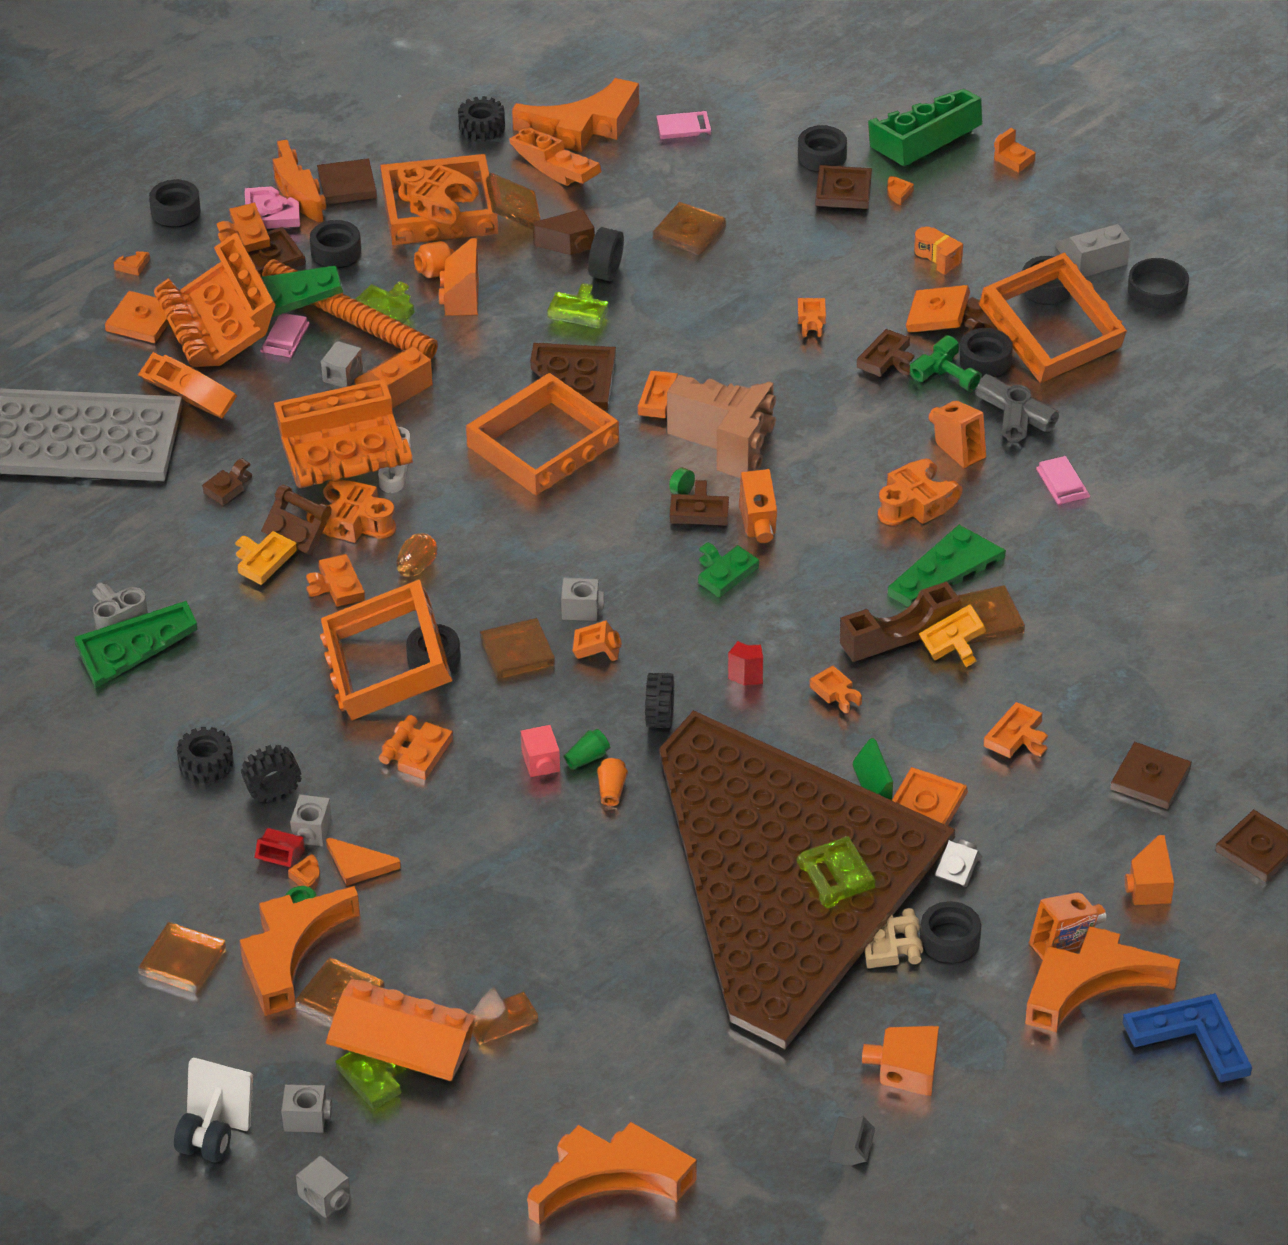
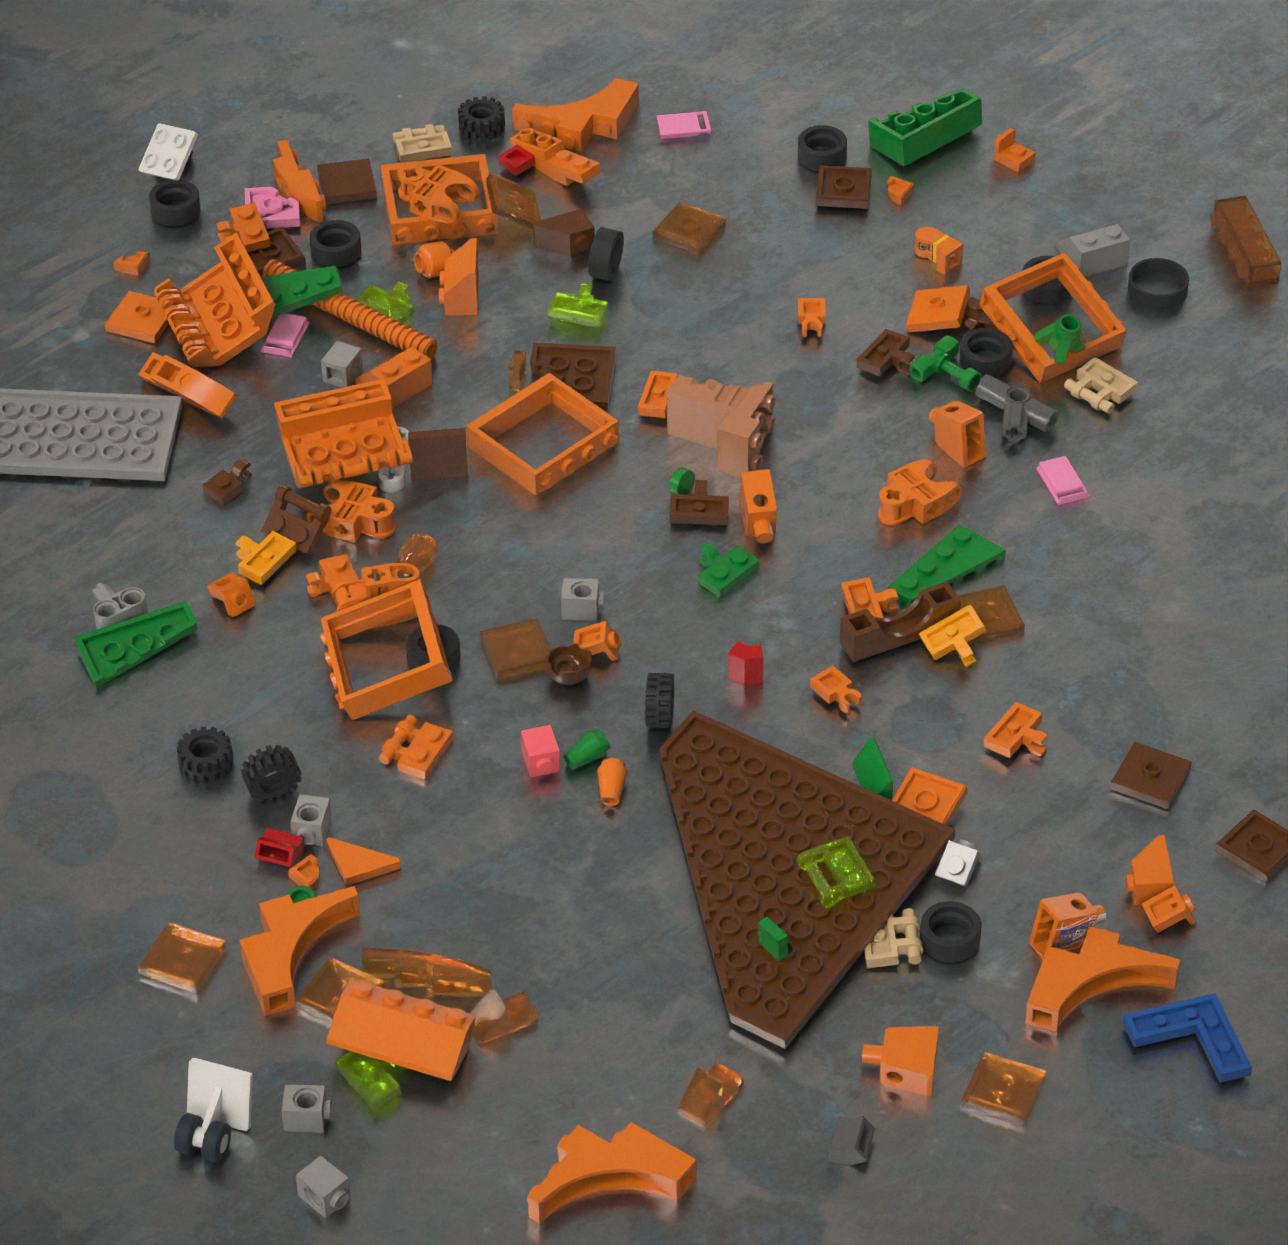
(168, 152): none -> white plate
(233, 592): none -> orange bracket
(367, 587): none -> orange piece
(422, 143): none -> tan plate
(438, 454): none -> reddish brown tile
(438, 973): none -> clear orange slope
(516, 160): none -> red plate
(517, 370): none -> clear orange tile
(568, 664): none -> reddish brown hair
(709, 1093): none -> clear orange slope
(773, 939): none -> green tile
(861, 595): none -> orange plate
(1003, 1089): none -> clear orange tile
(1062, 337): none -> green rock
(1104, 379): none -> tan plate
(1169, 909): none -> orange bracket
(1246, 241): none -> clear orange brick

